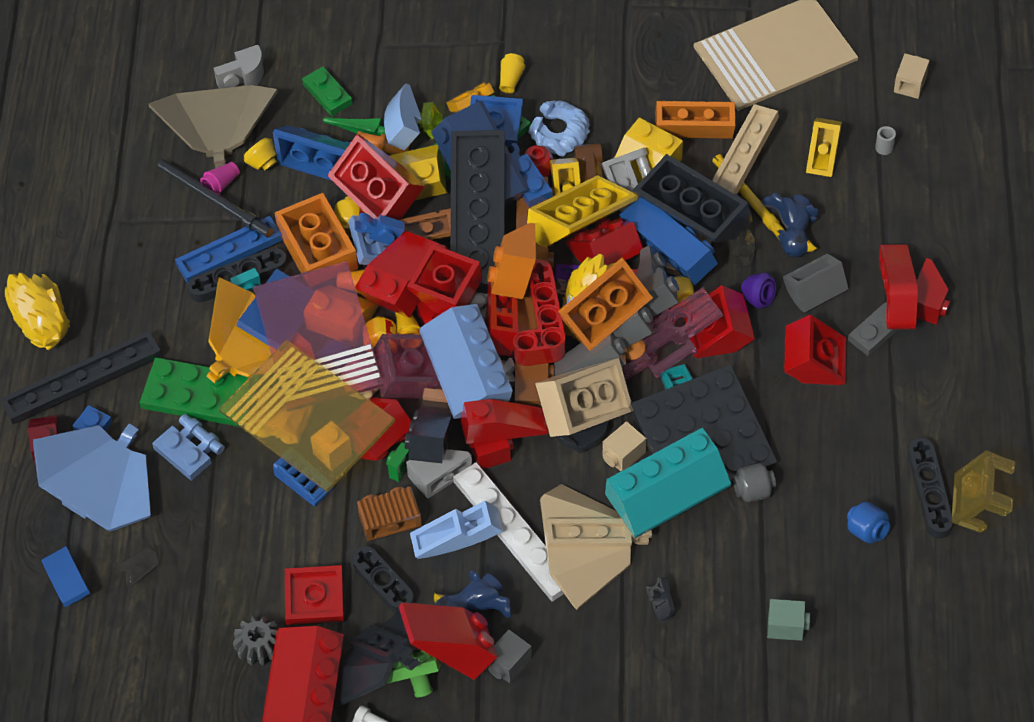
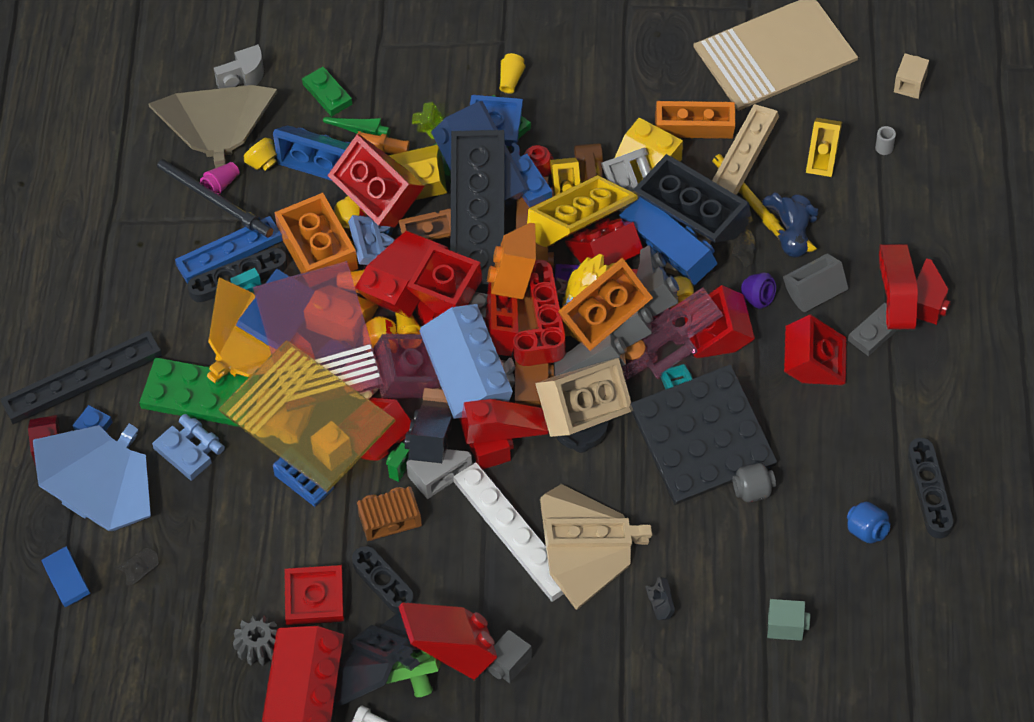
(37, 309): yellow head -> none
(381, 229): blue plate -> none
(402, 119): light blue slope -> none
(457, 530): light blue slope -> none
(463, 100): light orange plate -> none
(478, 595): dark blue animal -> none
(562, 142): light blue piece -> none
(624, 447): tan brick -> none
(667, 483): teal slope -> none
(976, 491): clear yellow panel -> none

